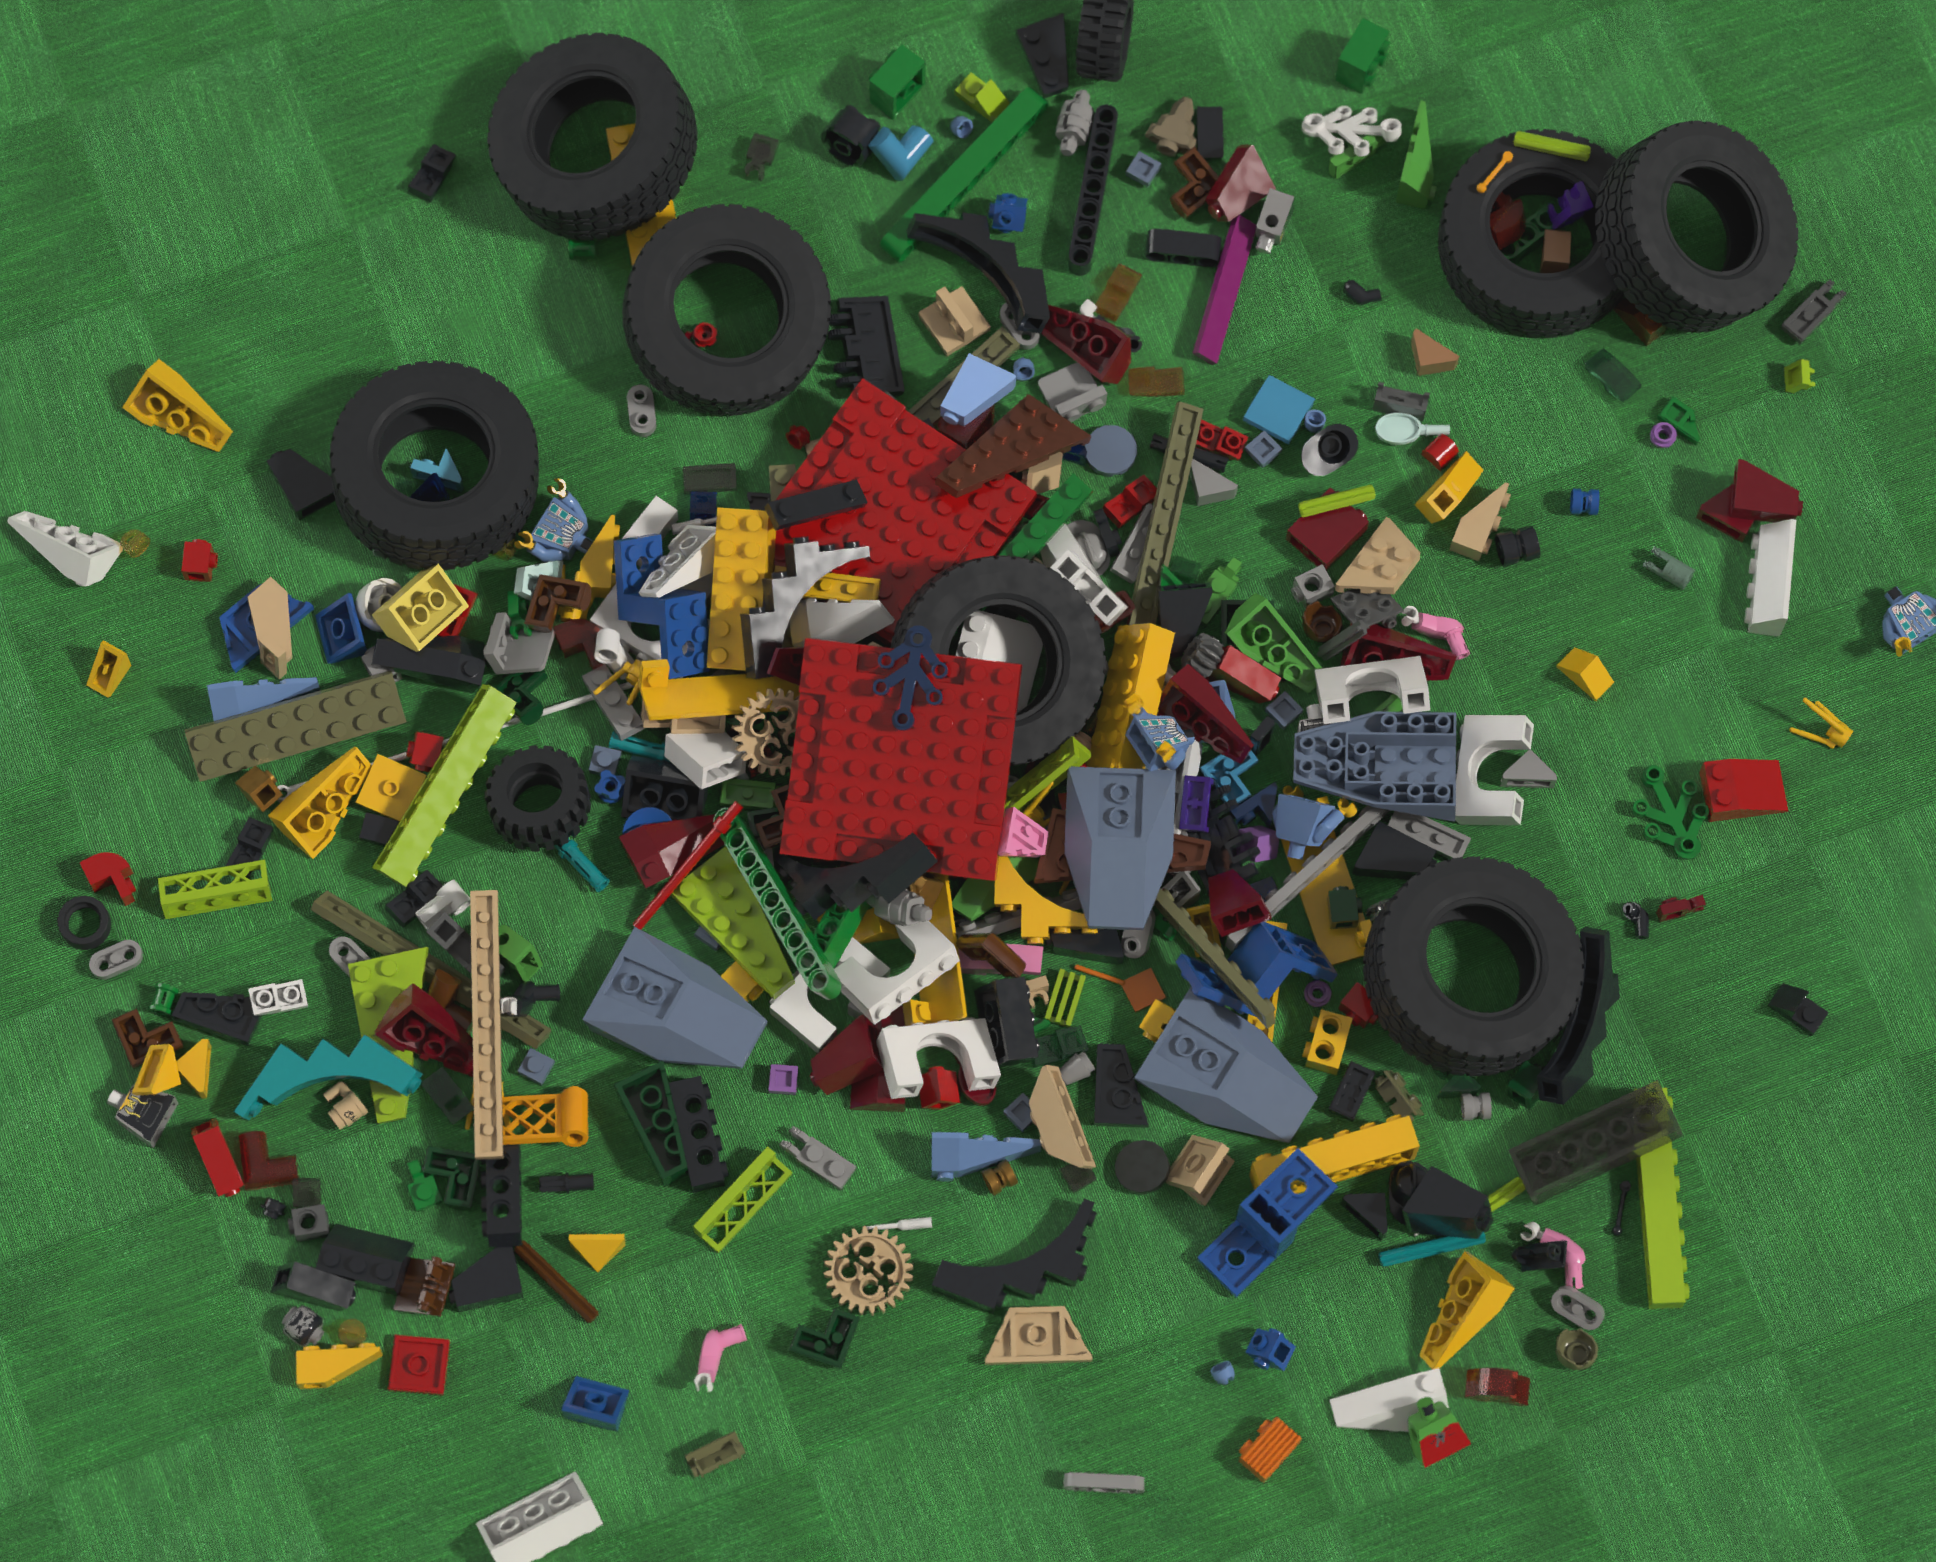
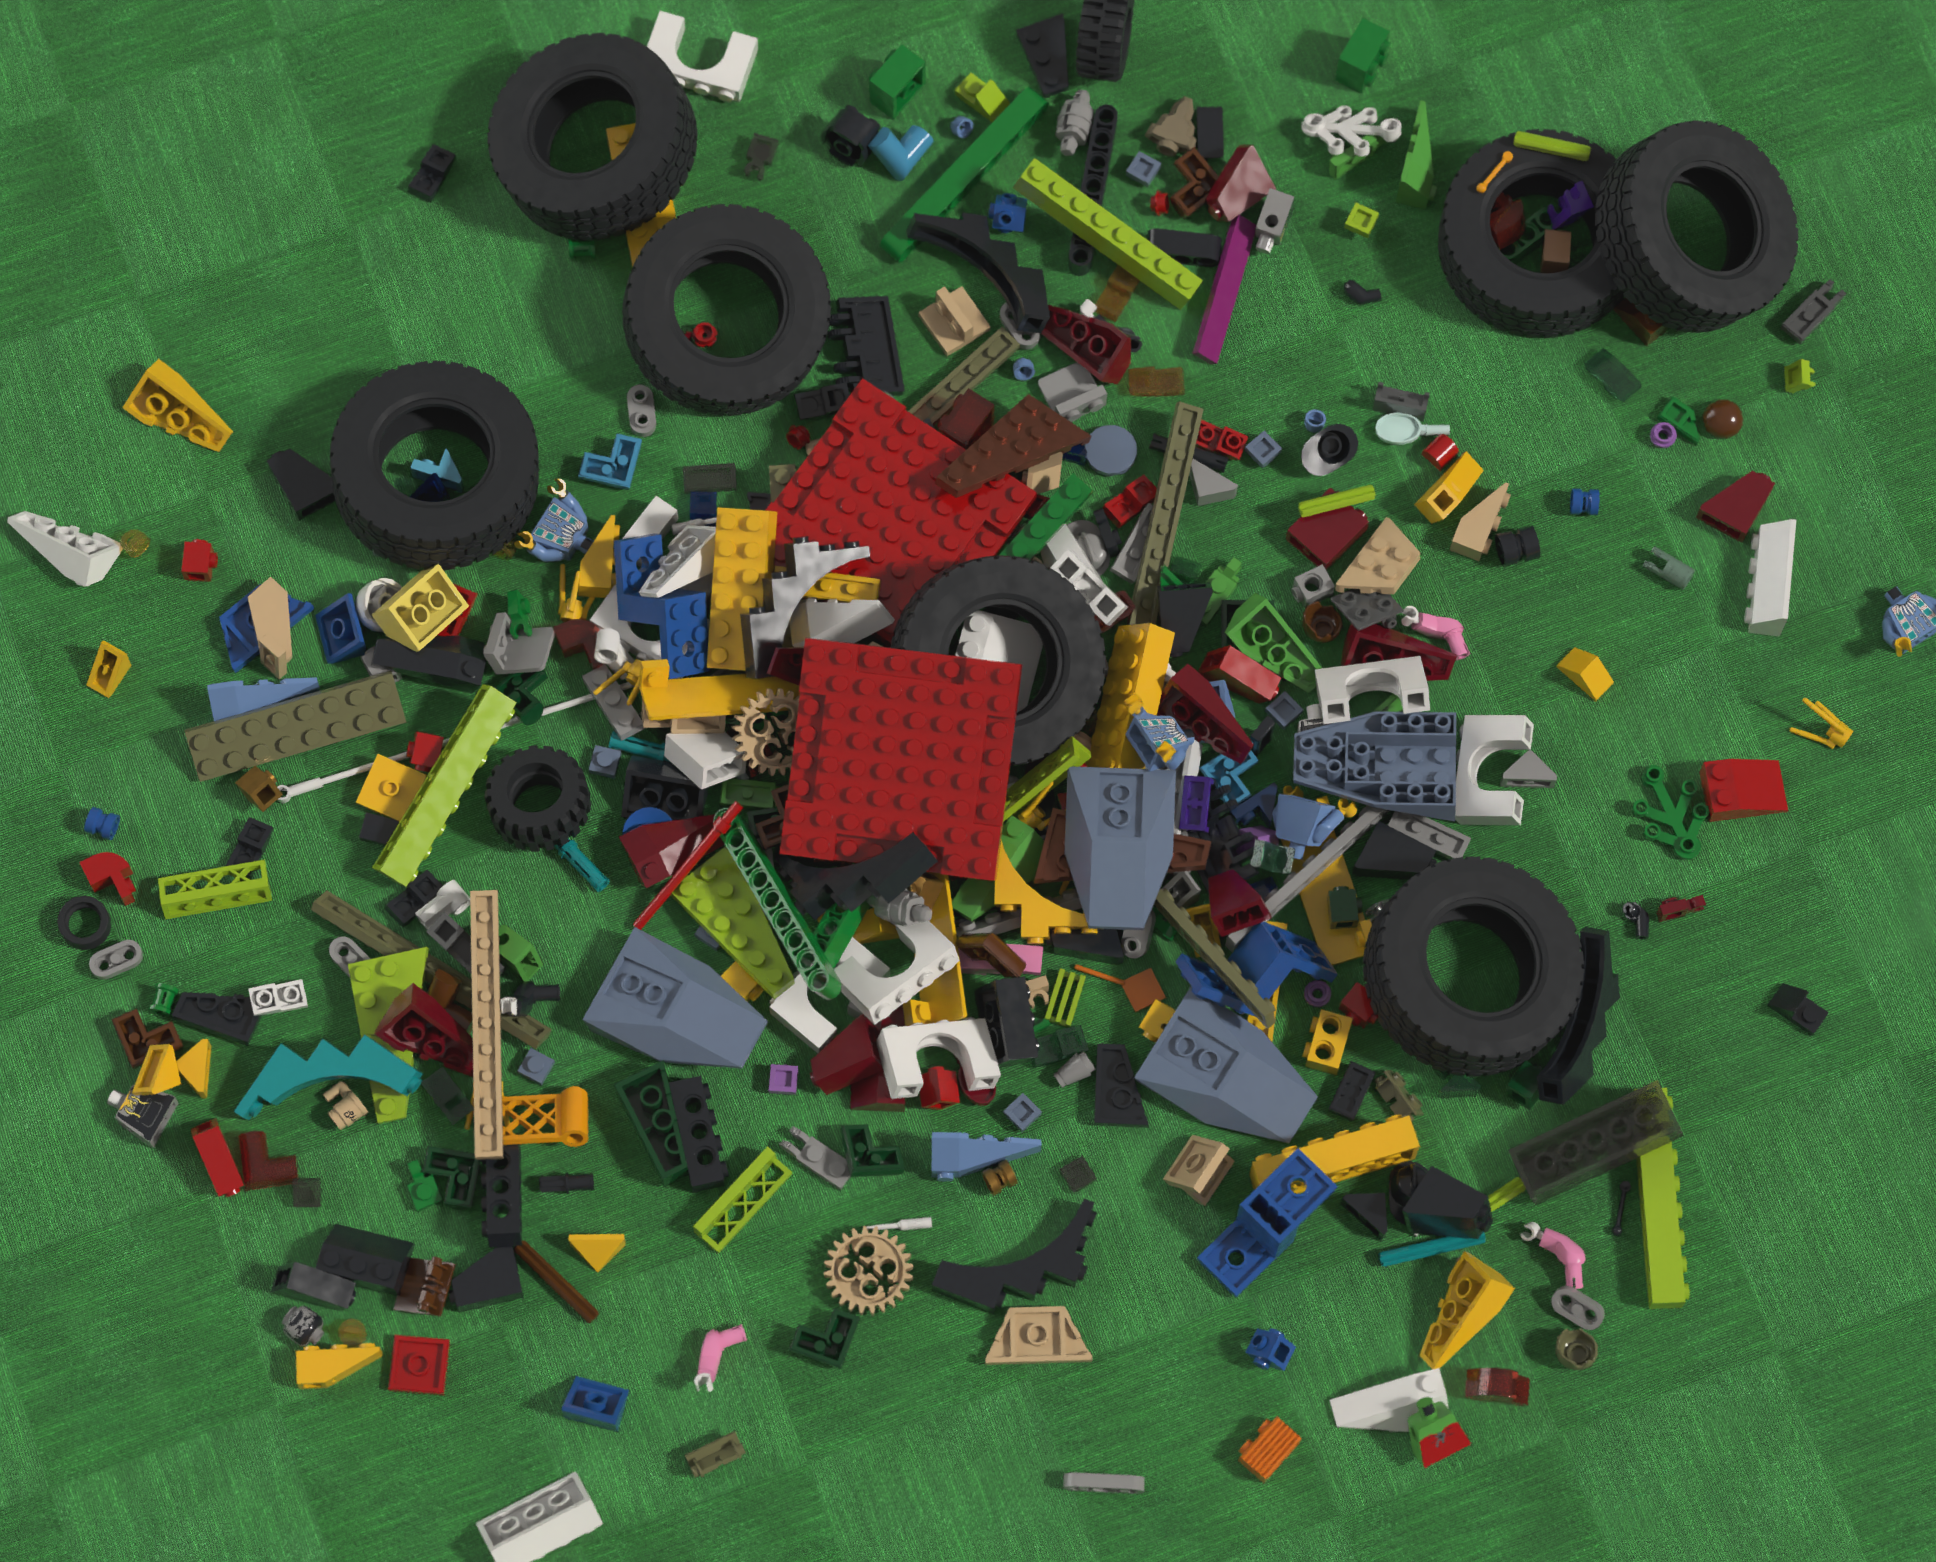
(102, 823): none -> blue wheel
(273, 1208): black plate -> none
(316, 807): yellow wedge -> none
(319, 1230): dark grey brick -> none
(527, 577): light aqua wing -> none
(552, 593): reddish brown brick -> none
(607, 781): blue brick -> none
(616, 469): none -> dark azure brick
(724, 80): none -> white arch
(815, 504): black plate -> none
(821, 401): none -> black slope
(865, 1159): none -> dark green brick
(911, 673): dark blue plant -> none
(975, 390): light blue slope -> none
(1021, 836): bright pink wing -> none
(1057, 1120): tan wedge -> none
(1107, 234): none -> lime brick
(1142, 1167): pearl dark grey tile -> none
(1160, 203): none -> red plate
(1203, 654): dark grey gear -> none
(1223, 1372): medium blue hinge -> none
(1272, 858): none -> clear green slope
(1278, 409): dark azure slope -> none
(1342, 640): dark grey axle -> none
(1361, 220): none -> lime tile
(1431, 356): medium nougat slope -> none
(1476, 1106): light grey wheel -> none
(1541, 1255): black hinge -> none
(1723, 419): none -> reddish brown hair
(1762, 496): dark red slope -> none

